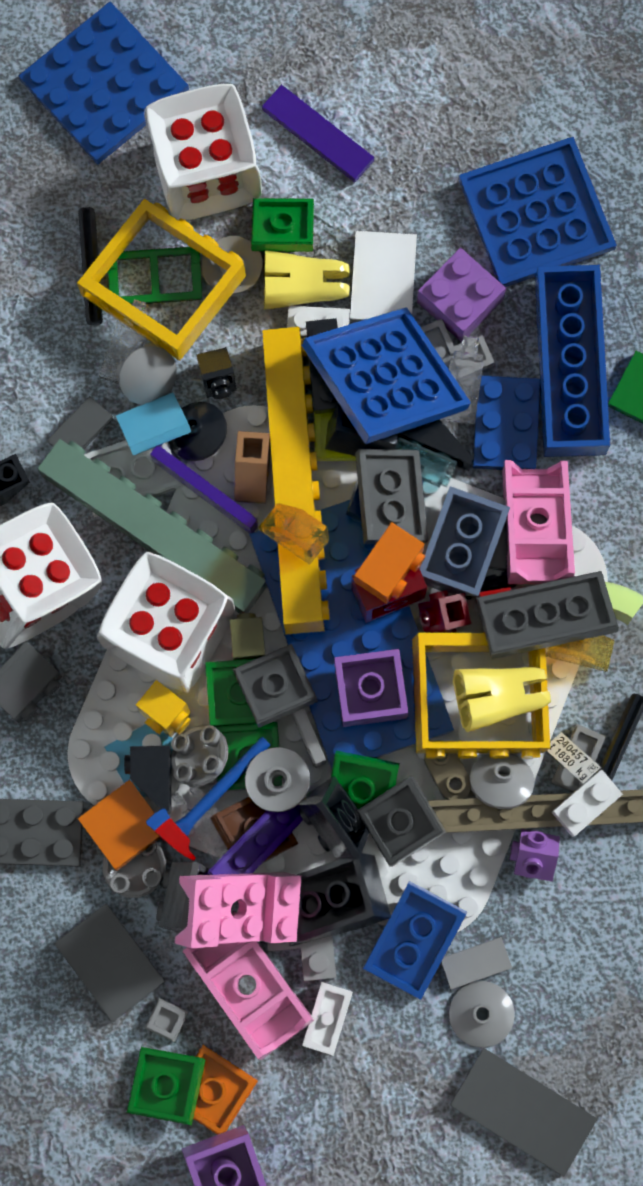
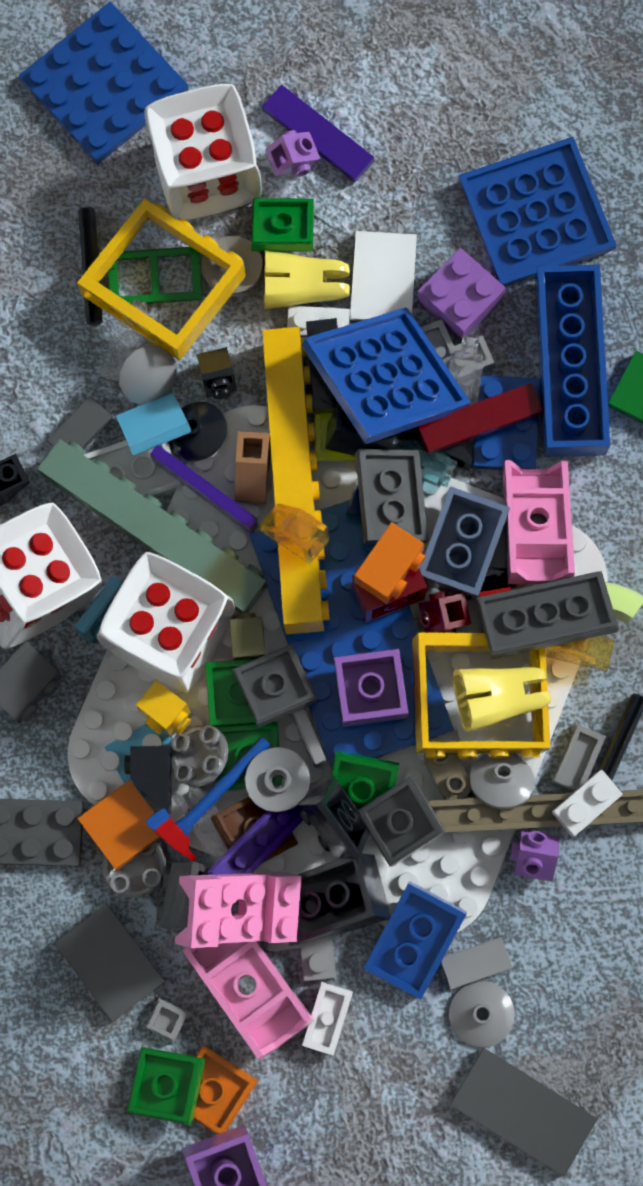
(91, 620): none -> medium azure tile
(293, 154): none -> medium lavender brick
(480, 419): none -> dark red tile
(573, 758): white sticker -> none

